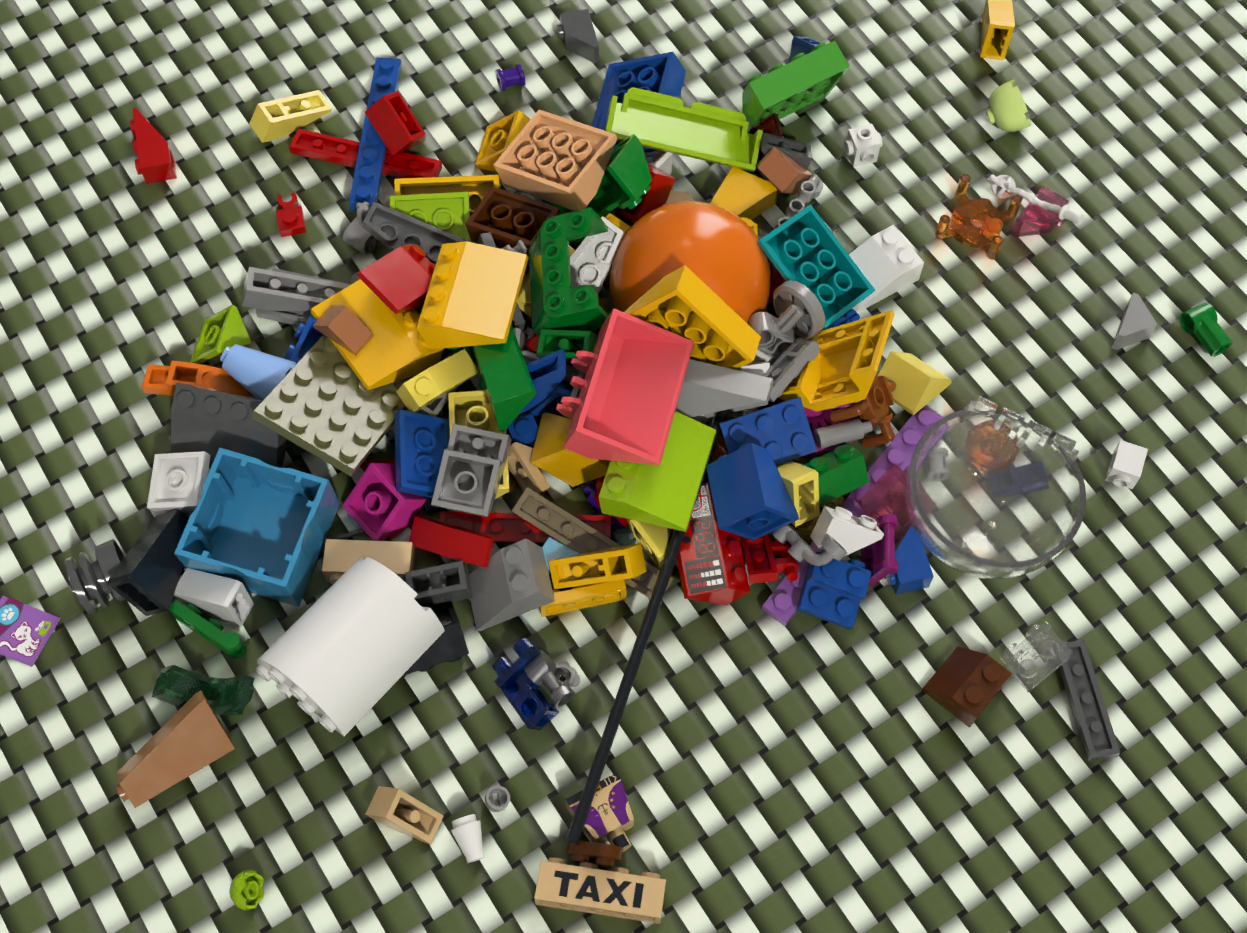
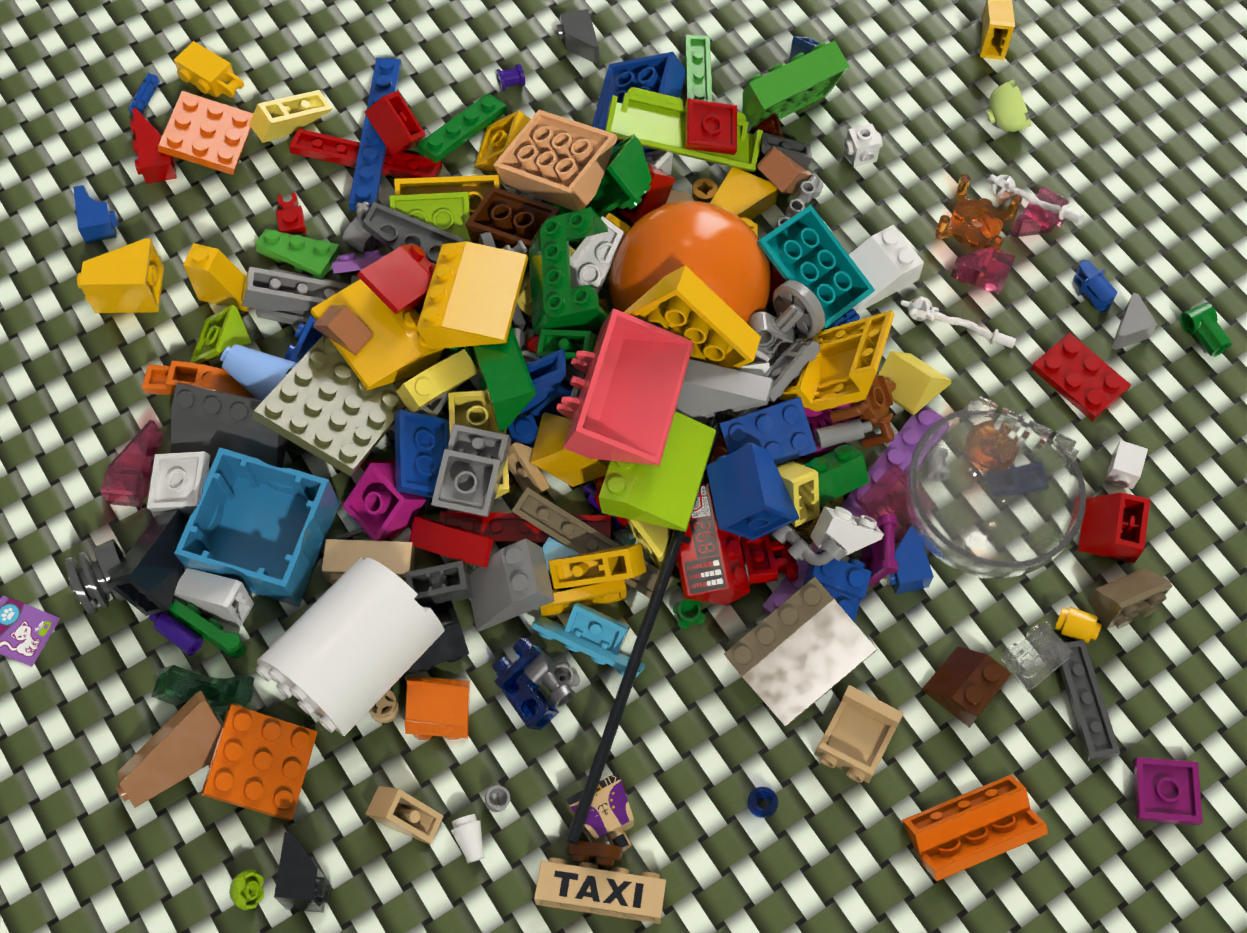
(94, 218): none -> blue arch
(124, 279): none -> yellow slope
(130, 471): none -> clear pink slope
(144, 93): none -> blue axle
(177, 632): none -> dark purple cylinder
(206, 133): none -> plate
(207, 71): none -> yellow brick
(215, 277): none -> yellow slope
(259, 763): none -> orange plate
(299, 880): none -> black slope
(301, 252): none -> bright green wing
(349, 262): none -> medium lavender plate
(388, 714): none -> tan wheel
(437, 708): none -> orange slope
(462, 128): none -> green plate
(591, 634): none -> medium azure bracket
(685, 606): none -> green plate
(698, 67): none -> bright green plate
(700, 188): none -> pearl gold wheel
(711, 126): none -> red plate
(762, 793): none -> clear blue plate
(800, 651): none -> slope
(858, 735): none -> tan panel
(922, 309): none -> white piece
(974, 827): none -> orange slope
(984, 269): none -> clear pink slope
(1078, 624): none -> yellow brick
(1081, 376): none -> red plate
(1094, 286): none -> blue arm
(1115, 526): none -> red slope
(1129, 597): none -> dark tan slope
(1167, 791): none -> magenta plate

